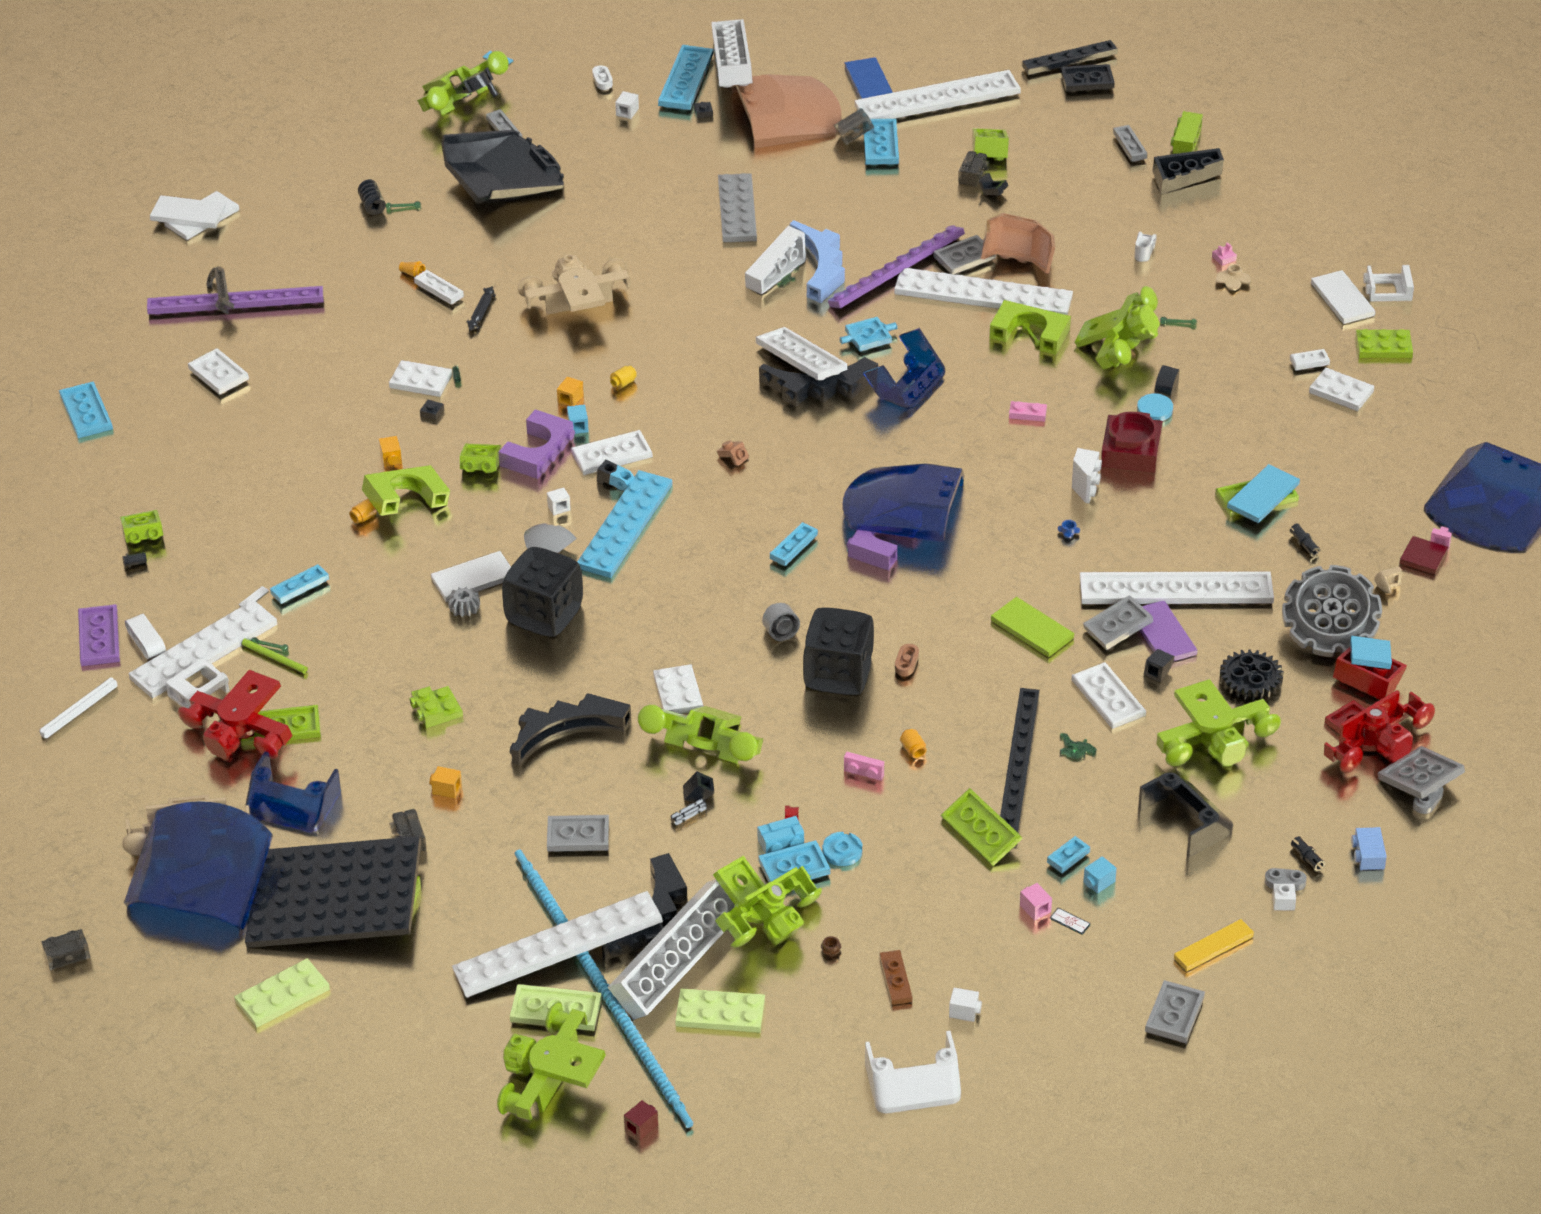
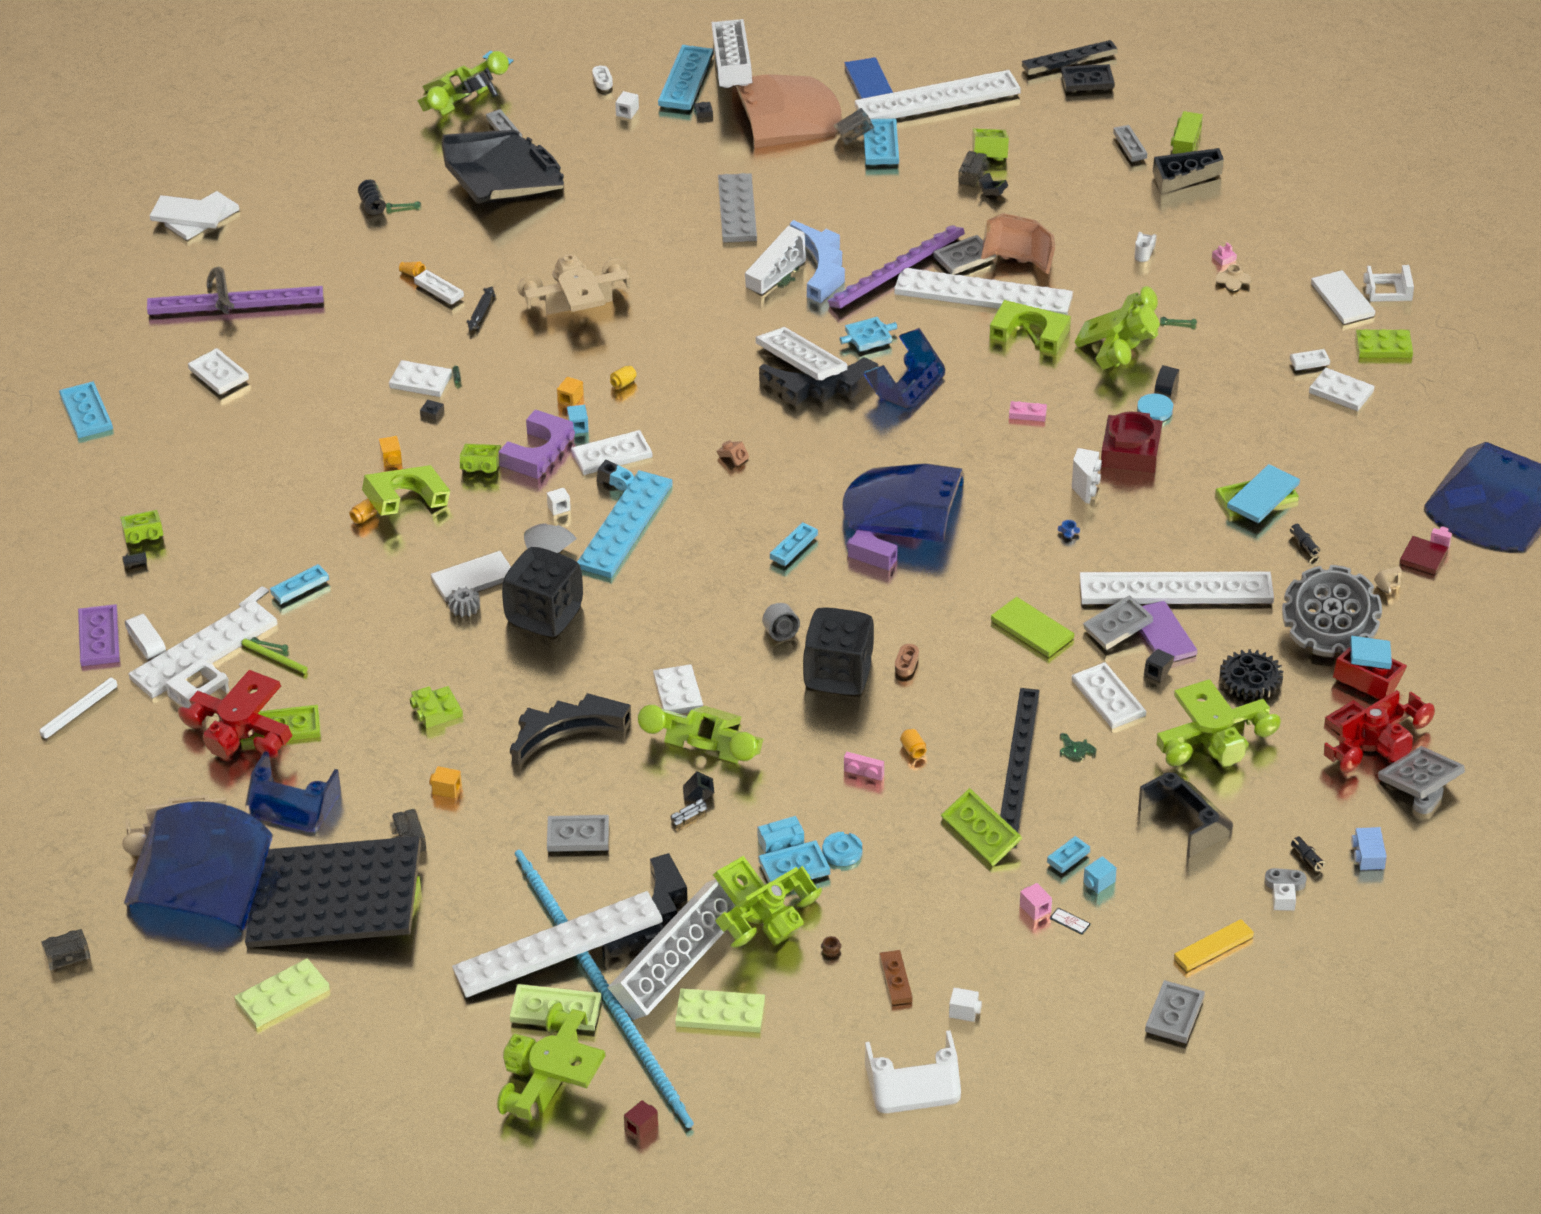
(791, 811): red piece -> none

